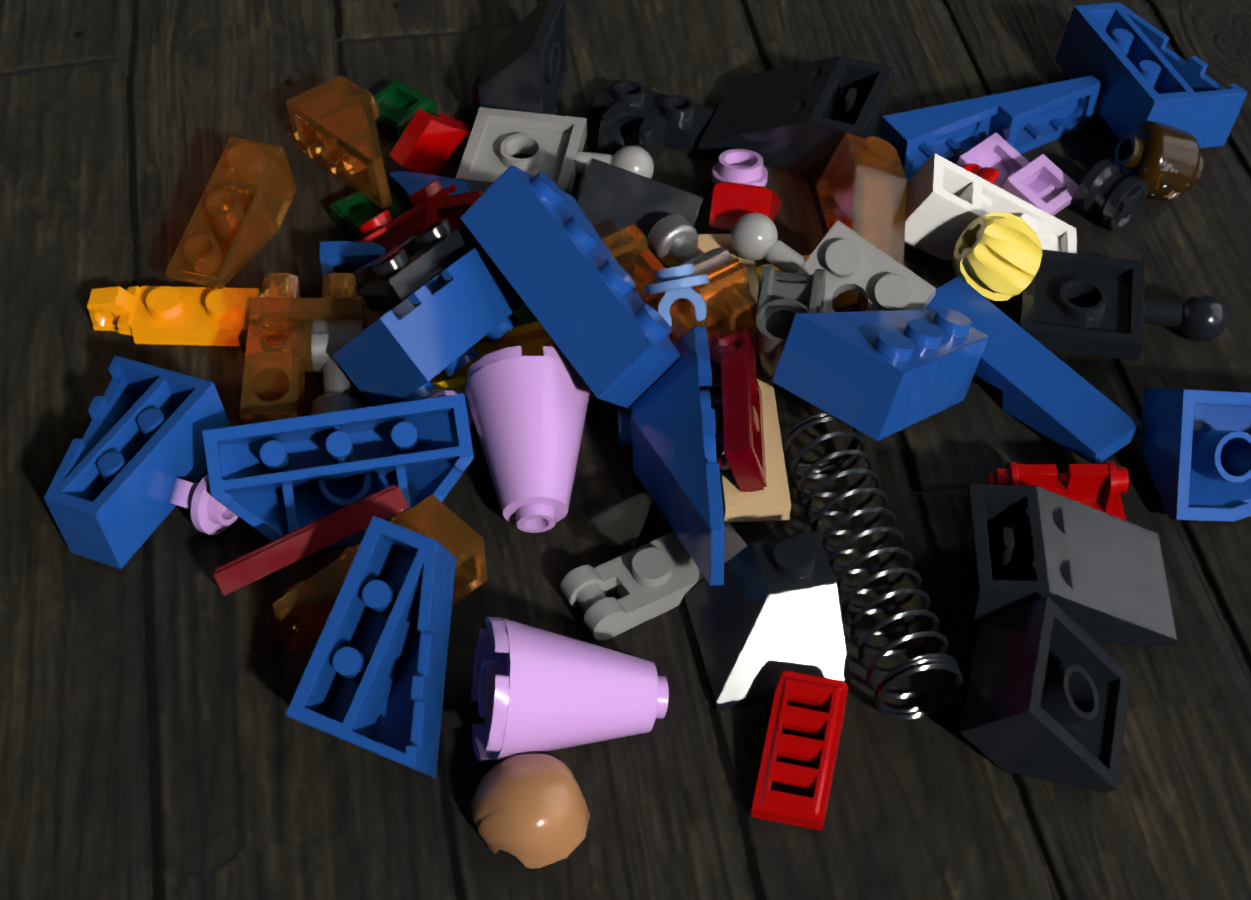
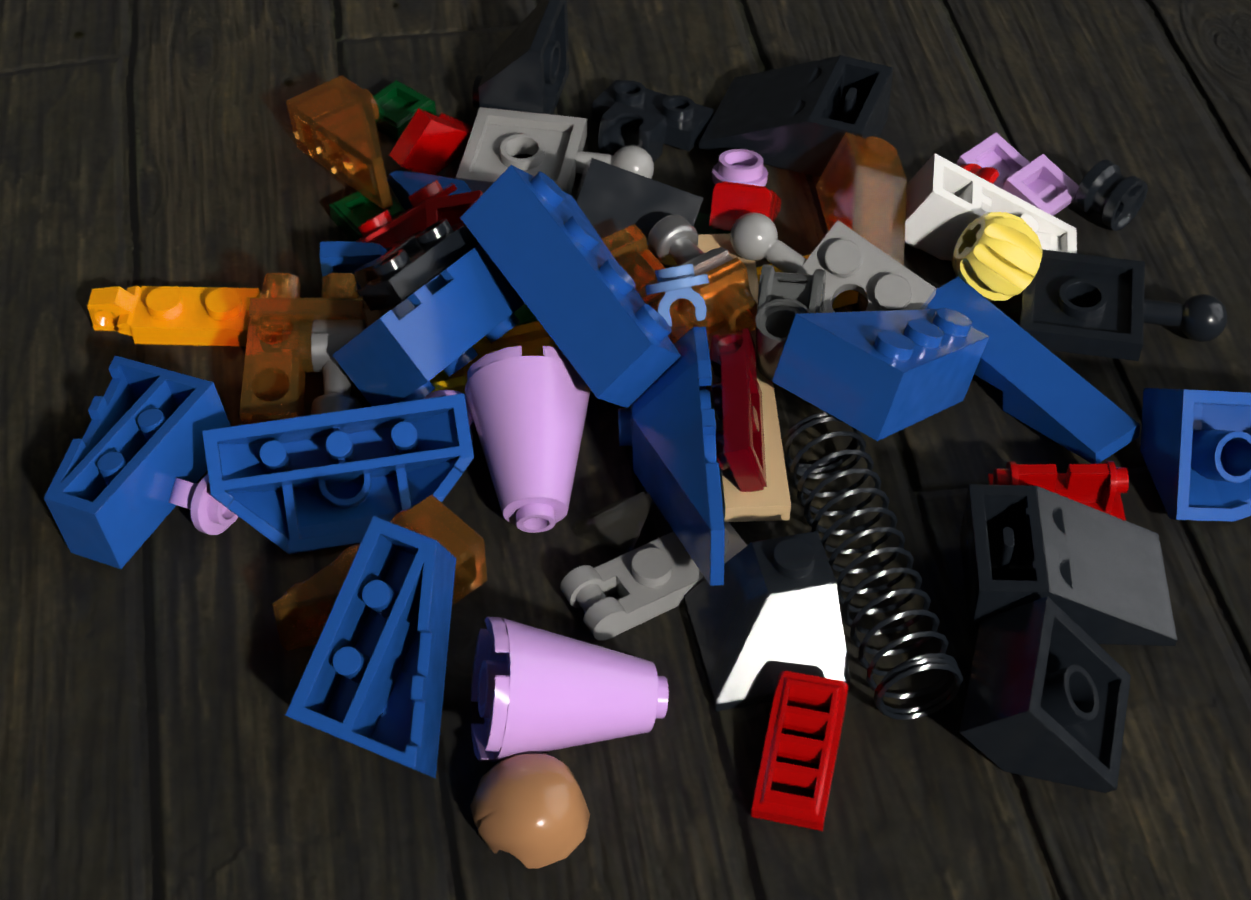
(235, 214): clear orange slope -> none
(308, 539): dark red tile -> none
(1021, 117): blue slope -> none
(1144, 77): blue wedge -> none
(1162, 158): dark brown head -> none

